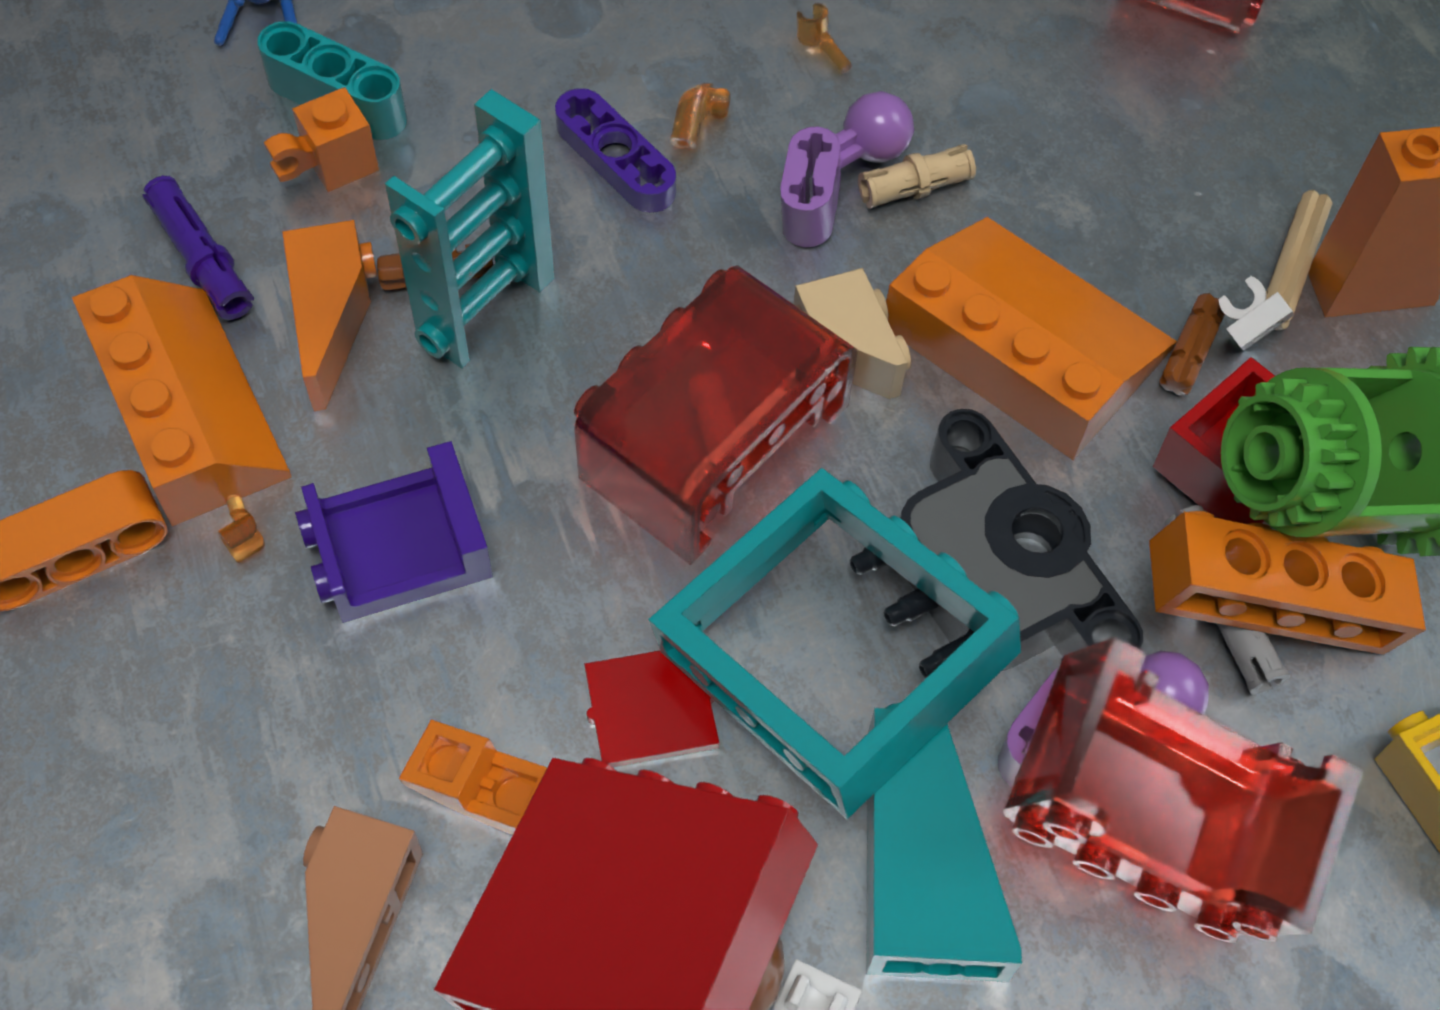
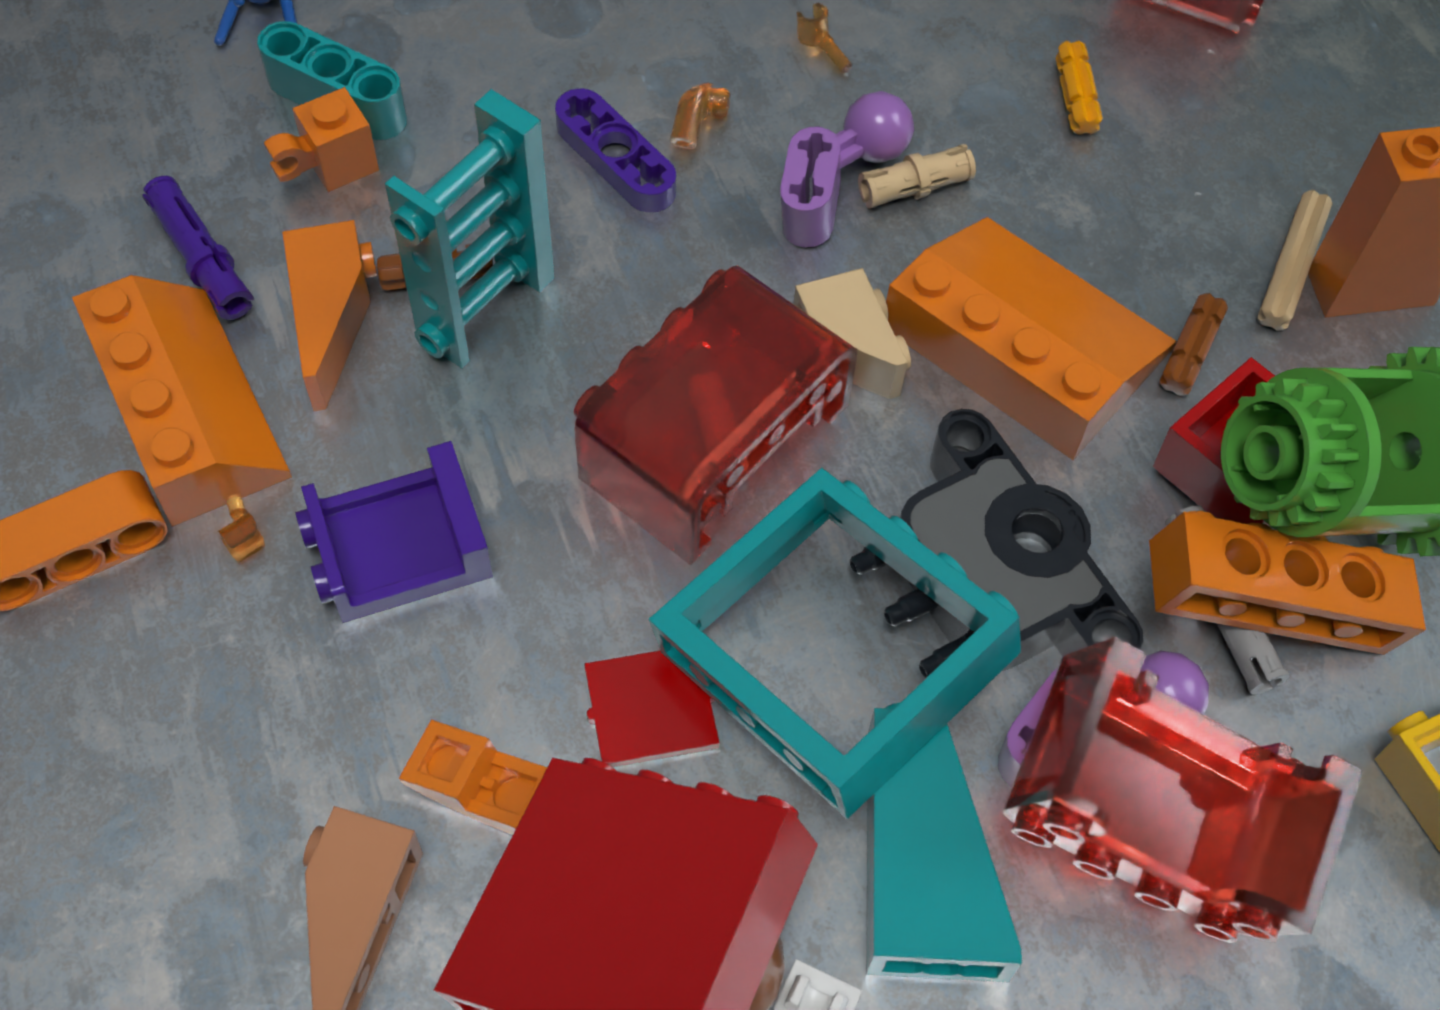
(1078, 87): none -> light orange axle
(1259, 318): white tile -> none

